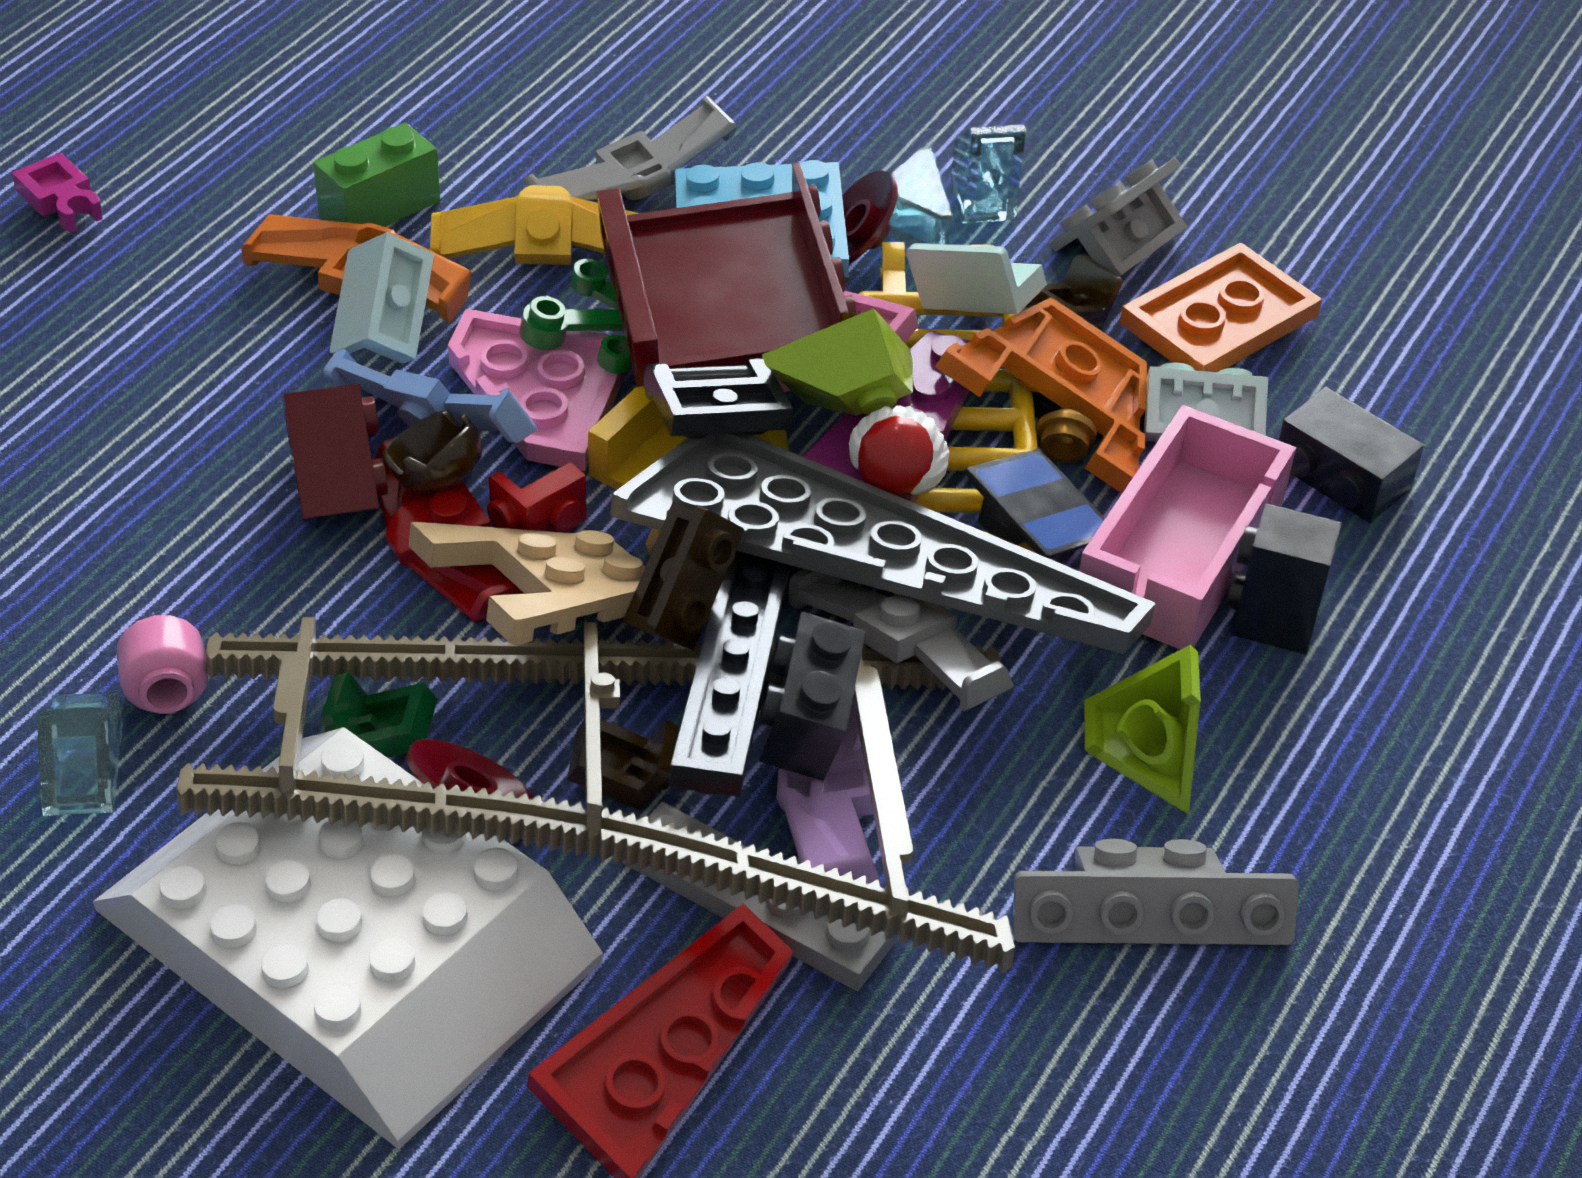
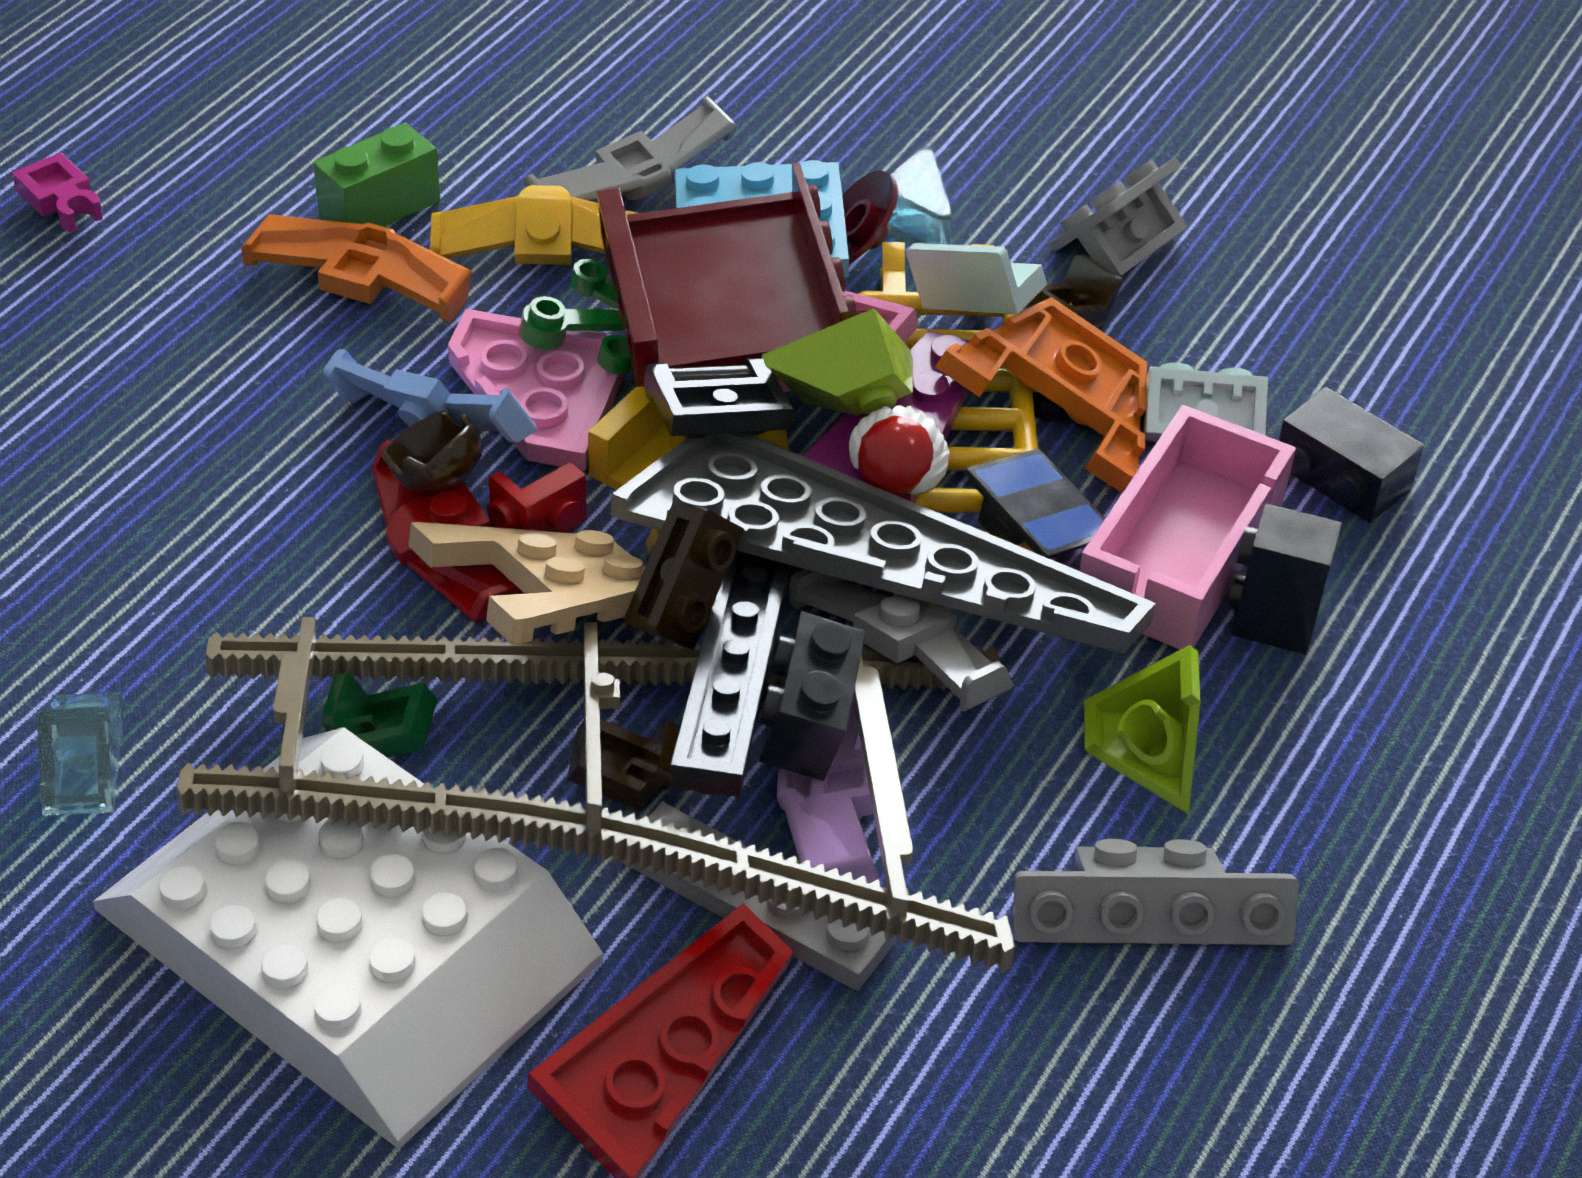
(162, 664): bright pink head -> none
(332, 450): dark red brick -> none
(383, 298): light aqua panel -> none
(455, 765): dark red dish -> none
(988, 172): clear light blue slope -> none
(1066, 435): pearl gold plate -> none
(1220, 310): orange plate -> none

